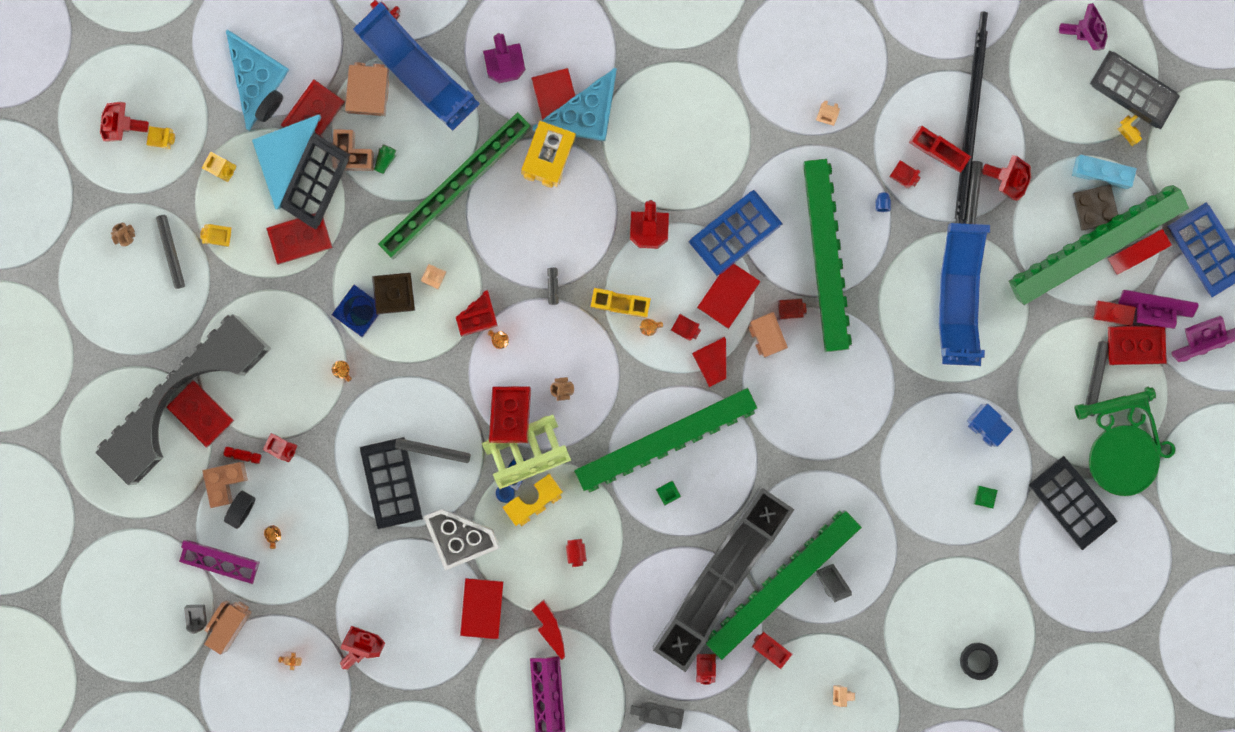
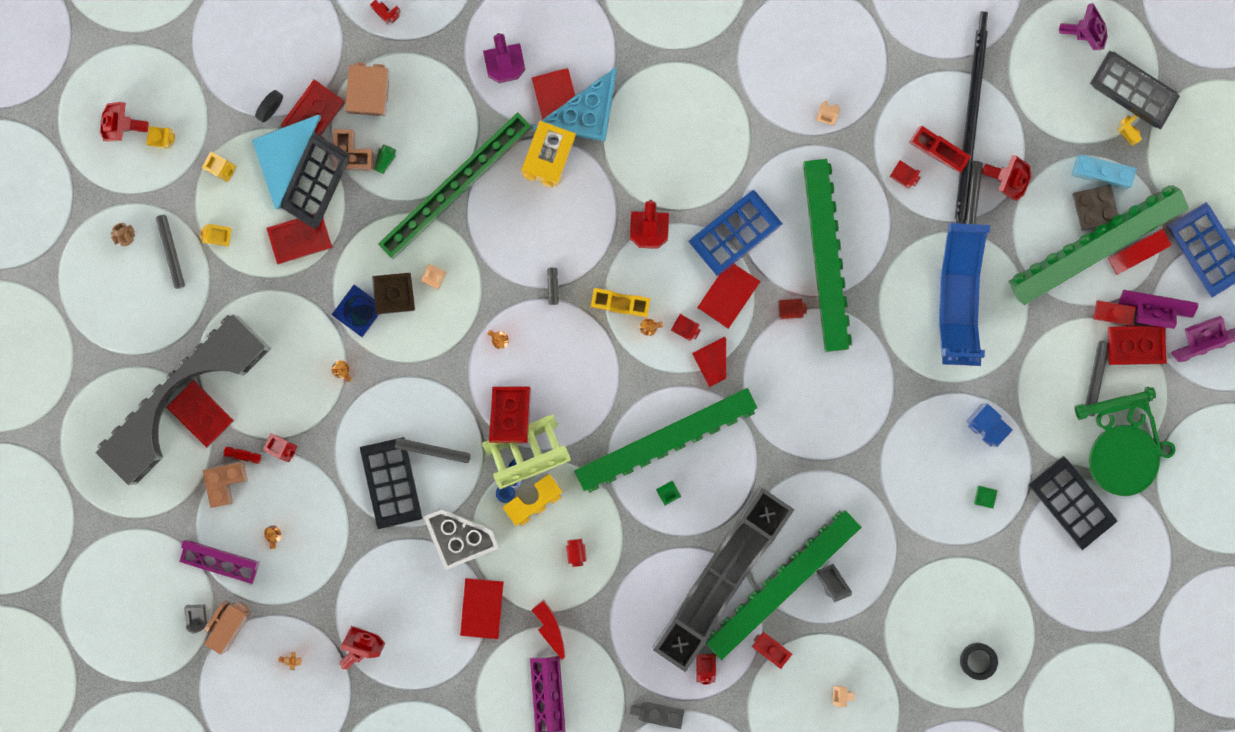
(239, 509): black tyre -> none
(254, 74): medium azure tile -> none
(415, 67): blue panel -> none
(477, 316): red wing -> none
(562, 388): medium nougat gear -> none
(768, 335): nougat slope -> none
(883, 202): blue hose -> none

